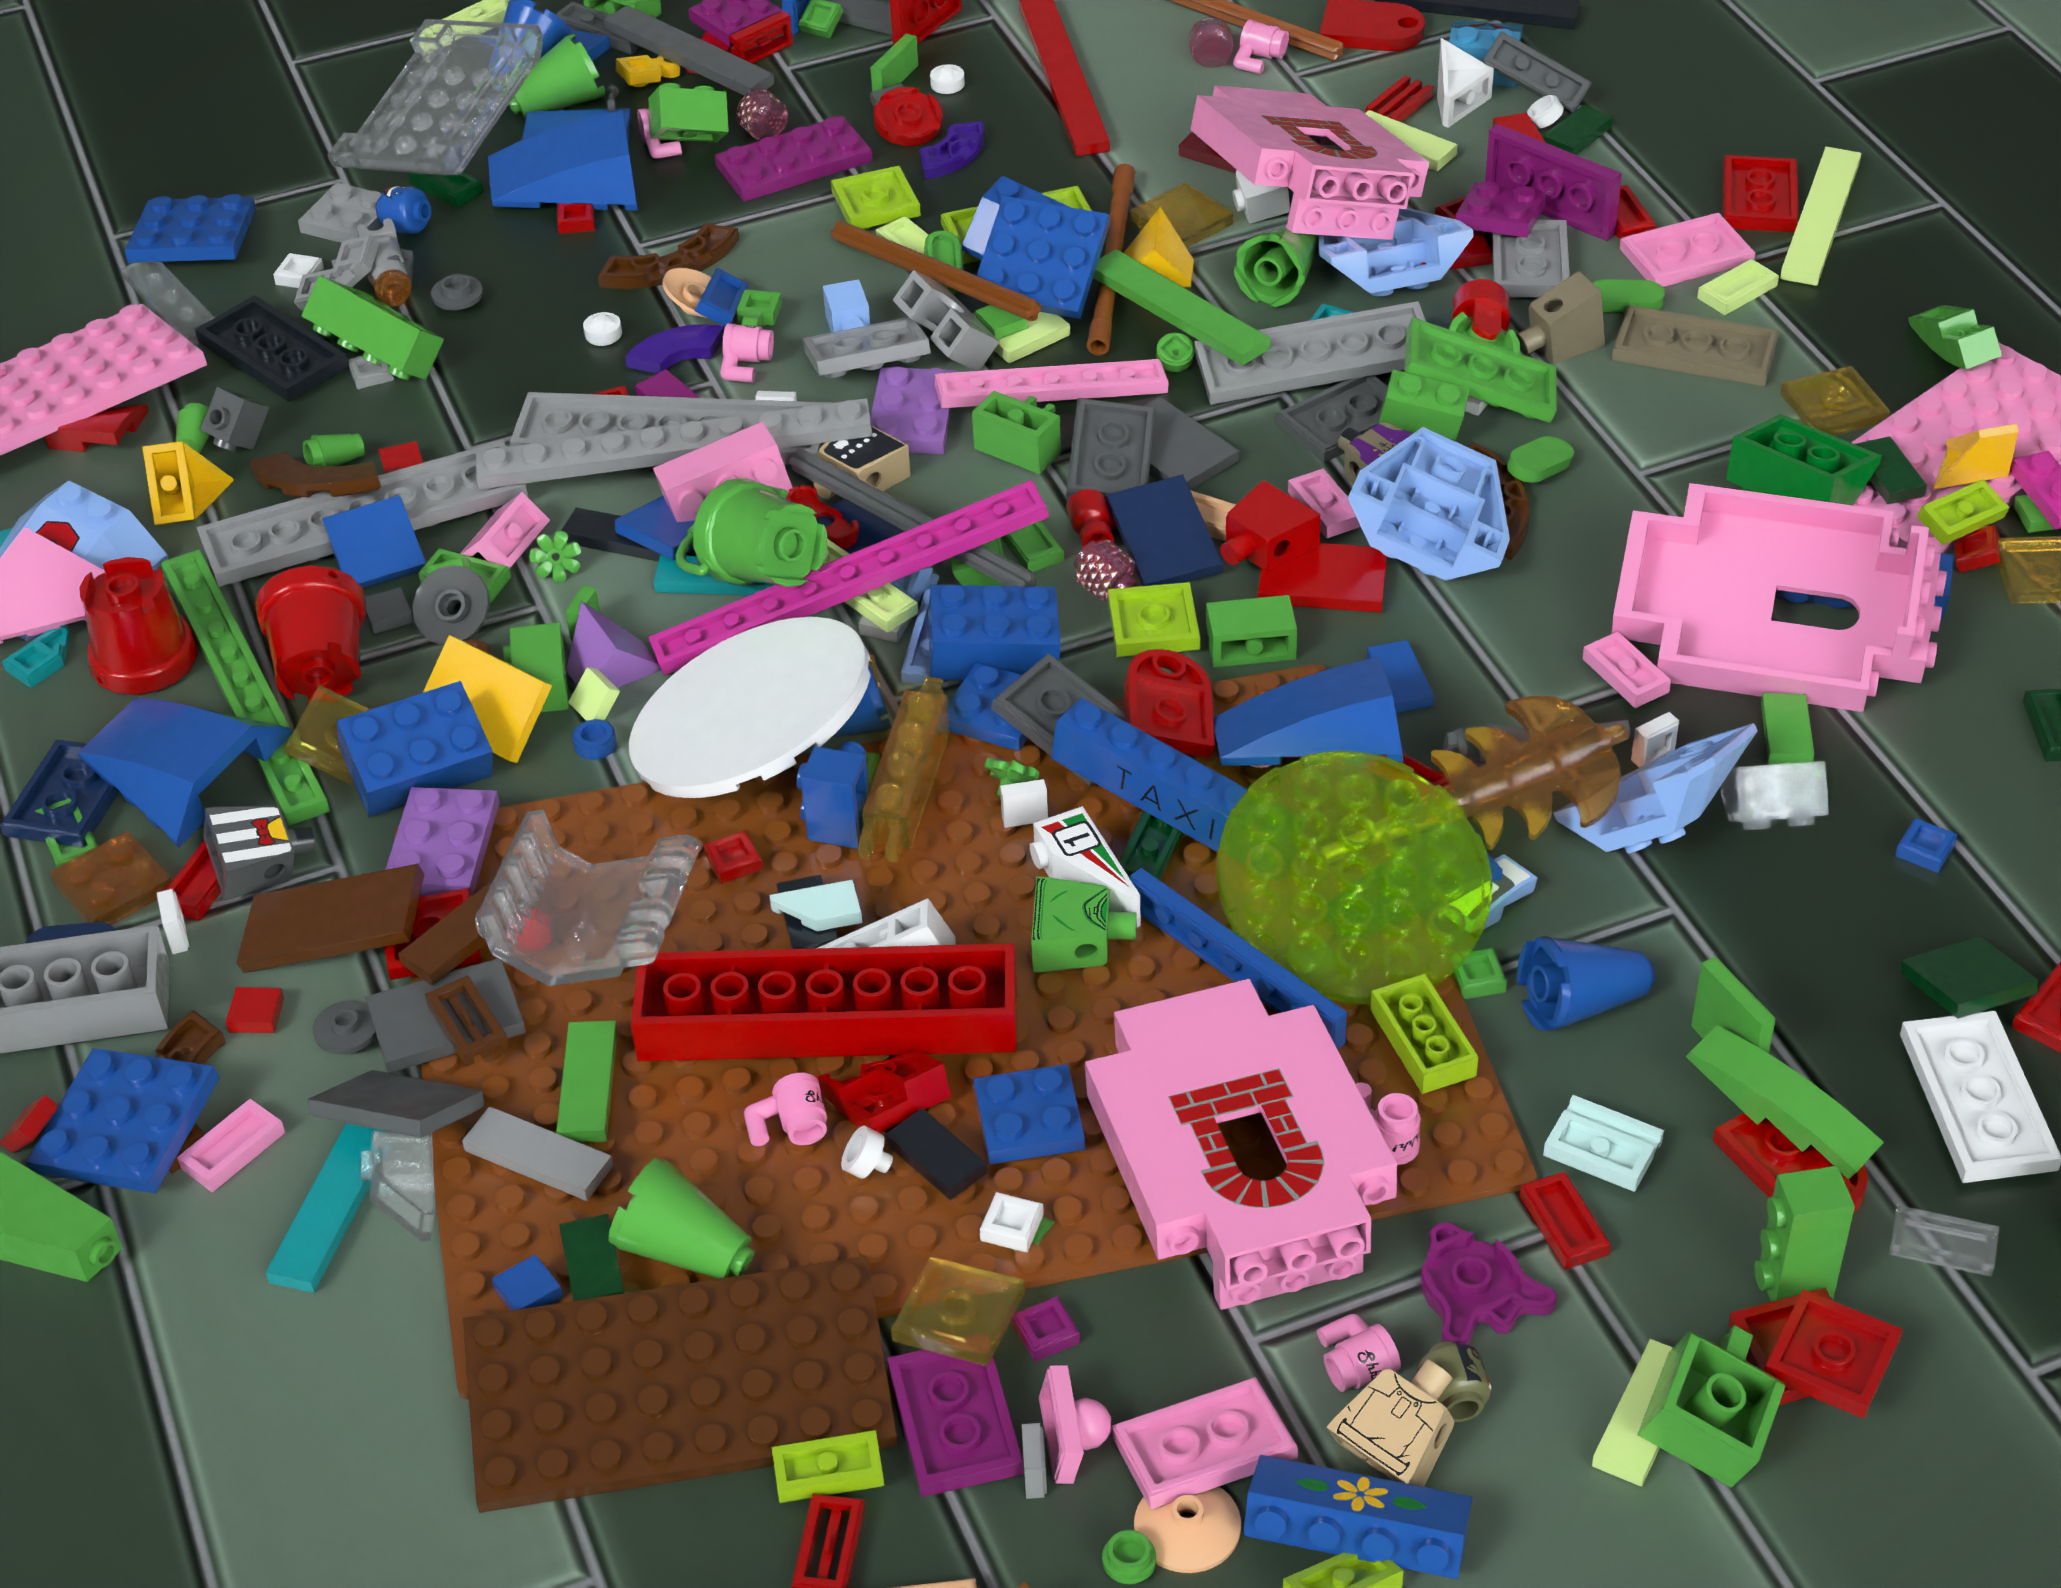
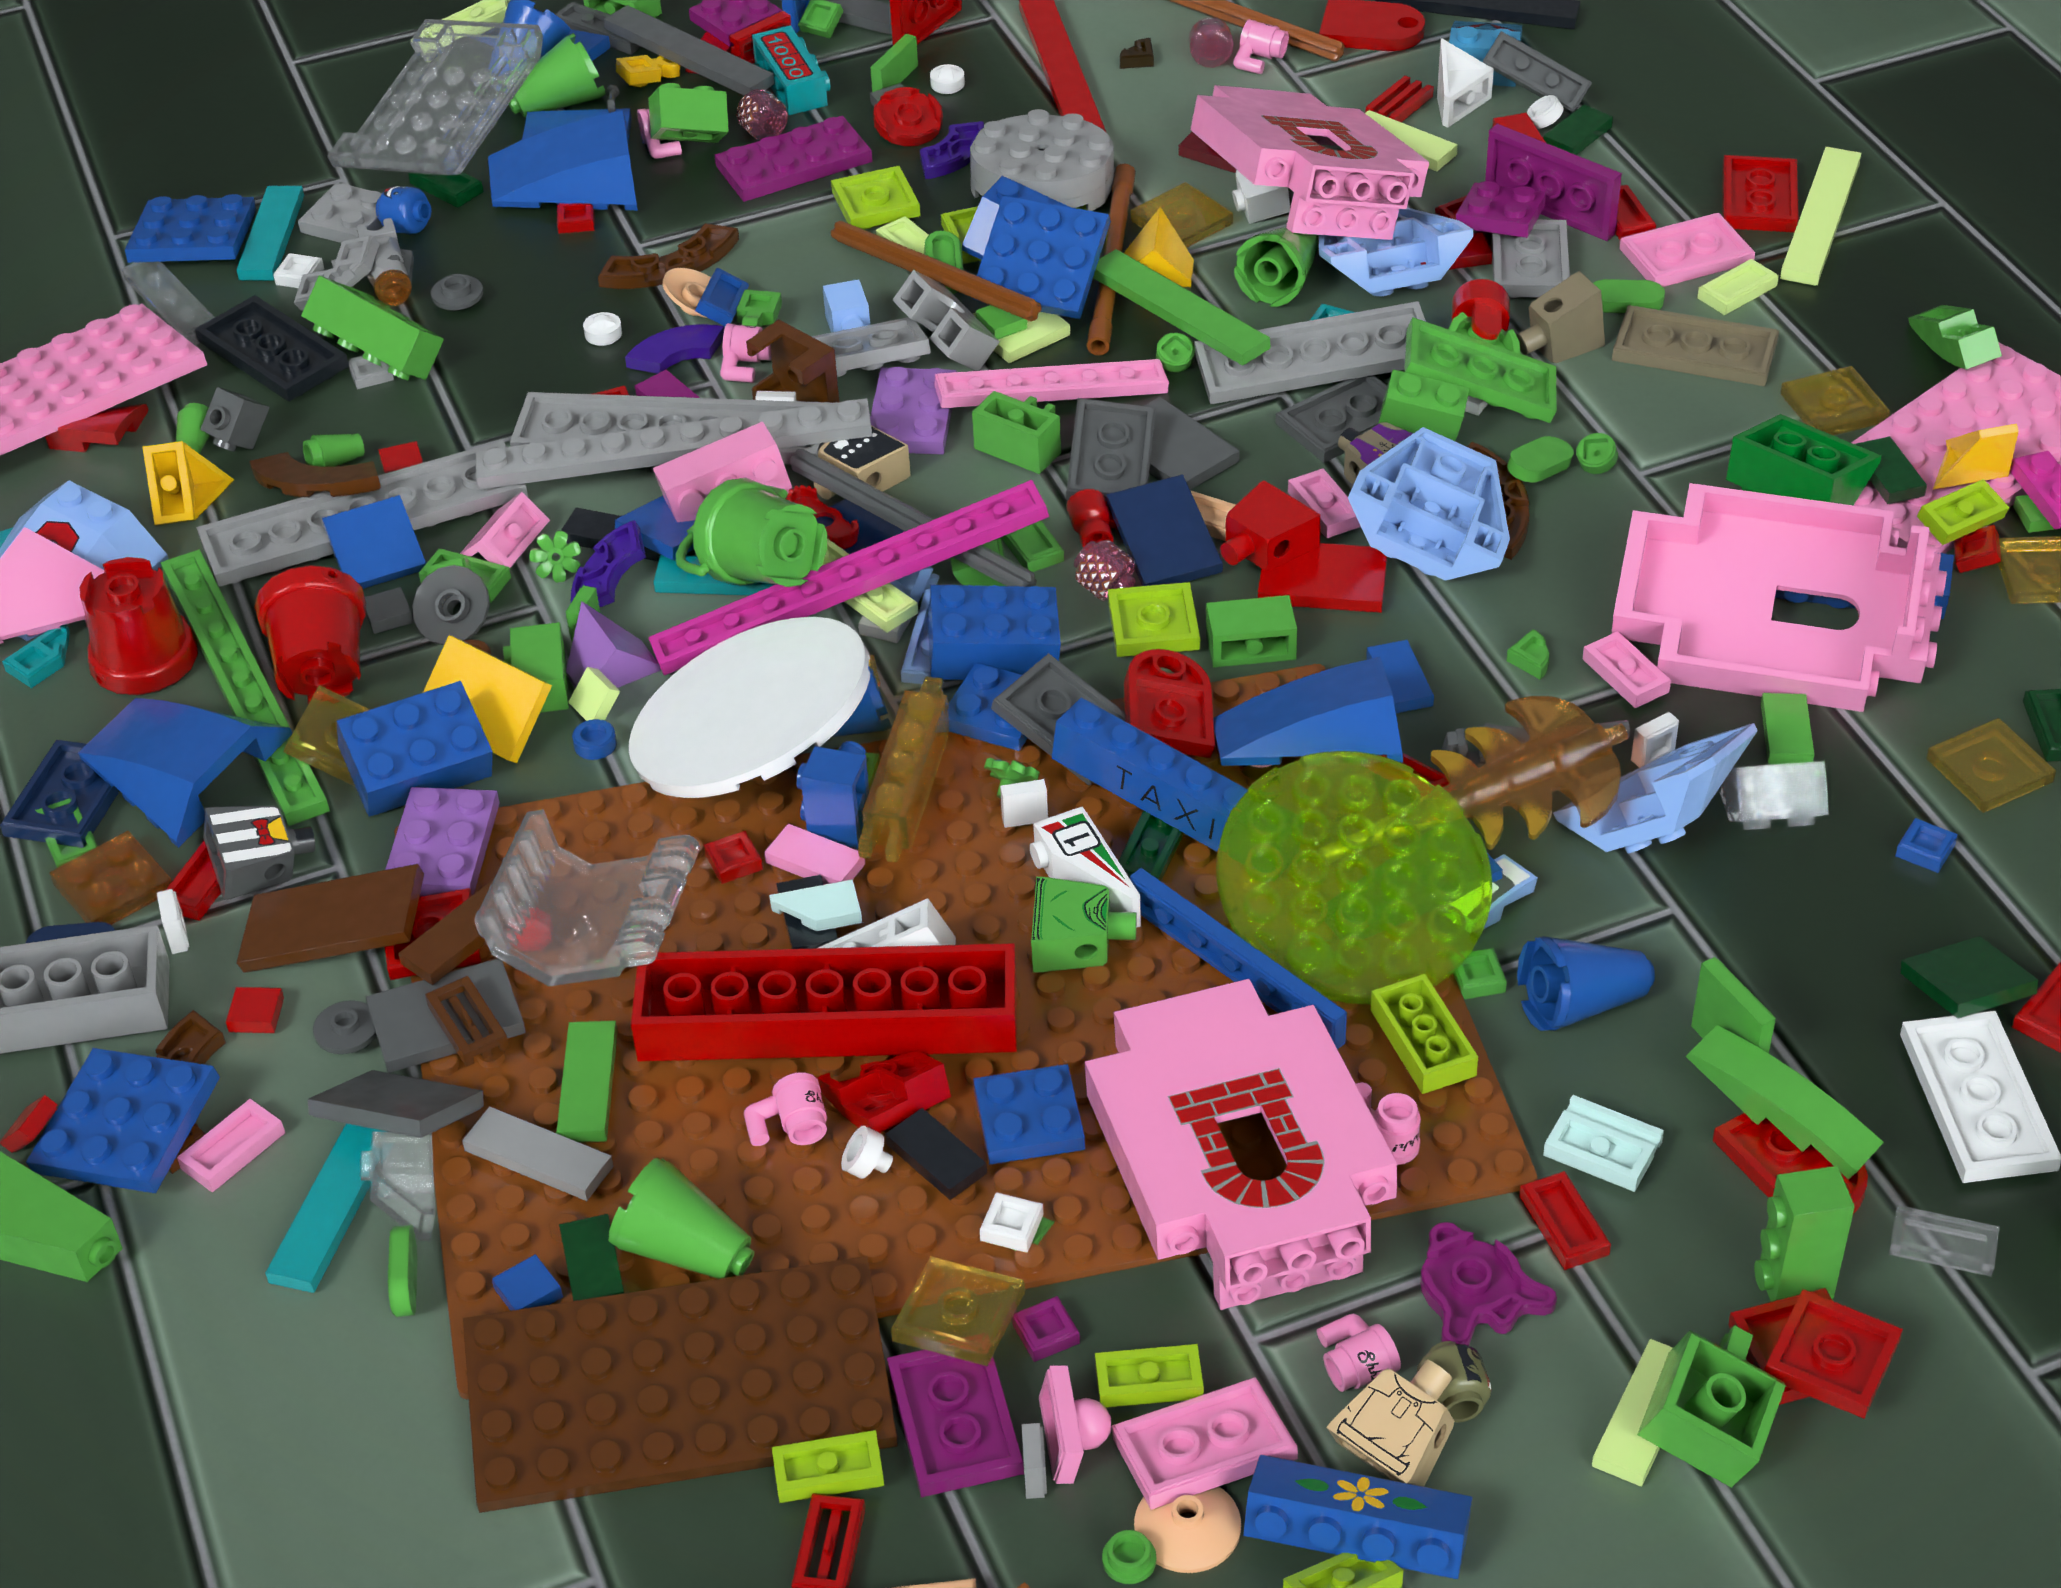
(270, 233): none -> teal tile
(402, 1270): none -> bright green tile
(610, 561): none -> dark purple tile
(796, 71): none -> teal brick
(798, 364): none -> reddish brown panel
(813, 855): none -> bright pink tile
(1047, 154): none -> light grey piece
(1138, 56): none -> dark brown tile
(1149, 1375): none -> lime plate
(1530, 654): none -> bright green tile
(1597, 453): none -> bright green tile
(1991, 765): none -> clear yellow tile

